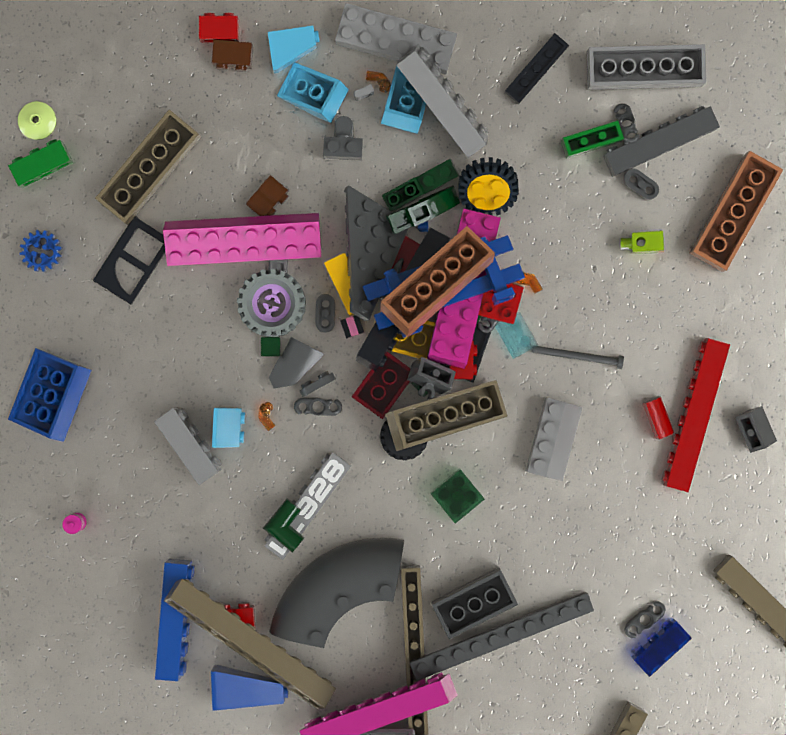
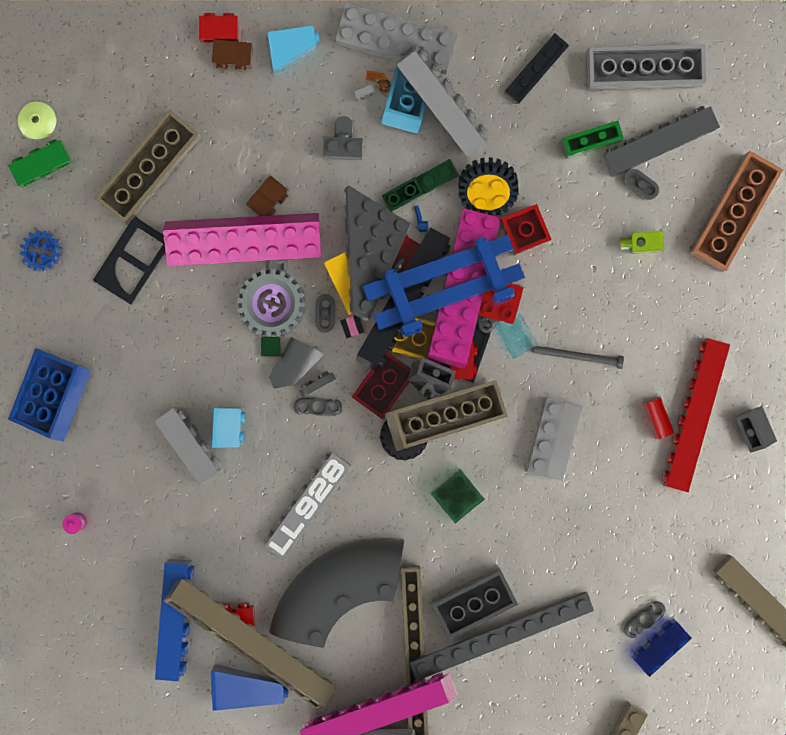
(264, 413): clear orange arm -> none
(280, 528): dark green brick -> none
(313, 92): medium azure slope -> none
(423, 209): dark green slope -> none
(437, 281): nougat brick -> none
(525, 229): none -> red brick
(531, 280): clear orange arm -> none
(628, 115): dark grey piece -> none

